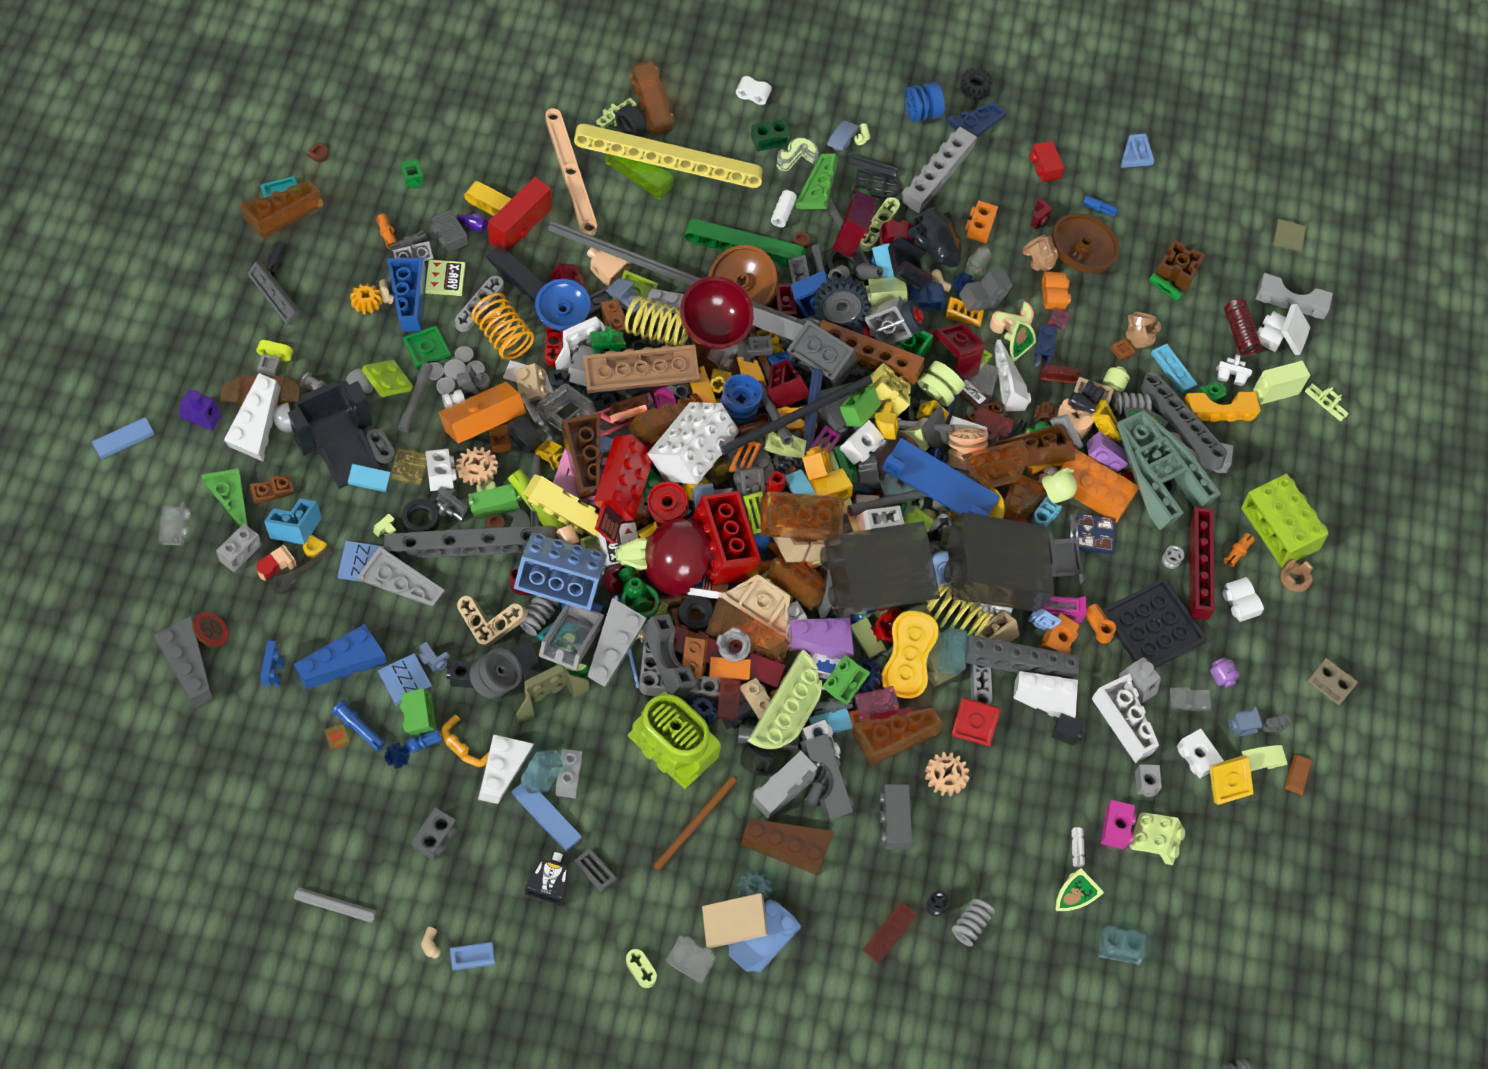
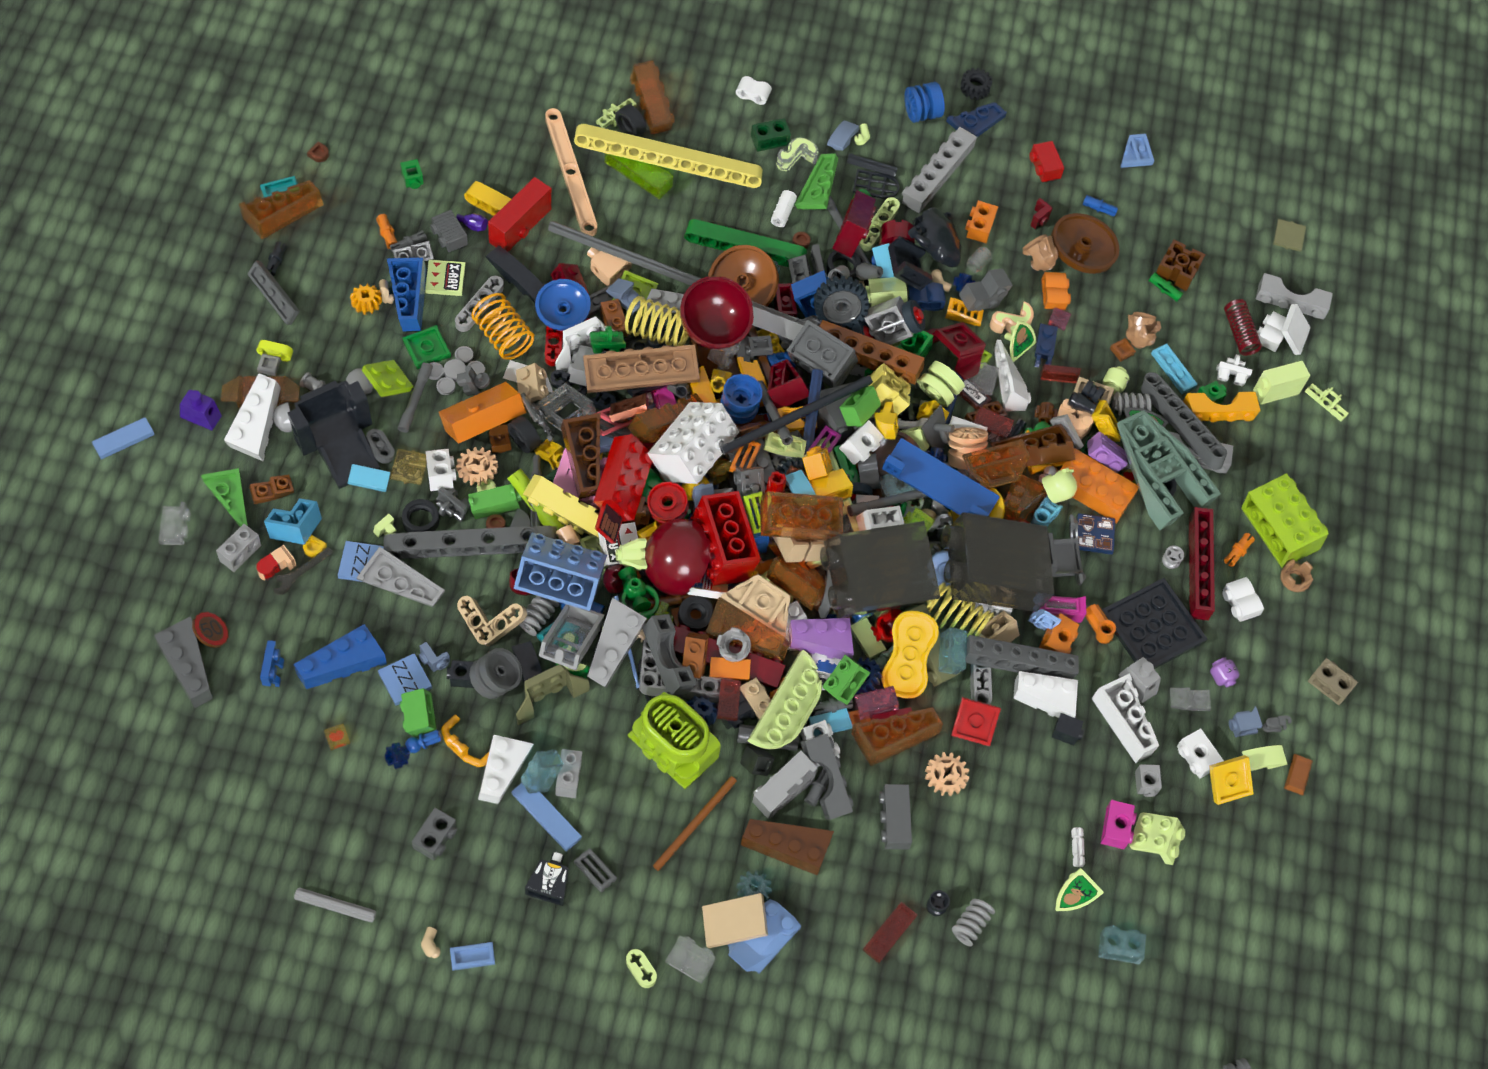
(352, 720): blue pin -> none
(452, 399): white wheel -> none

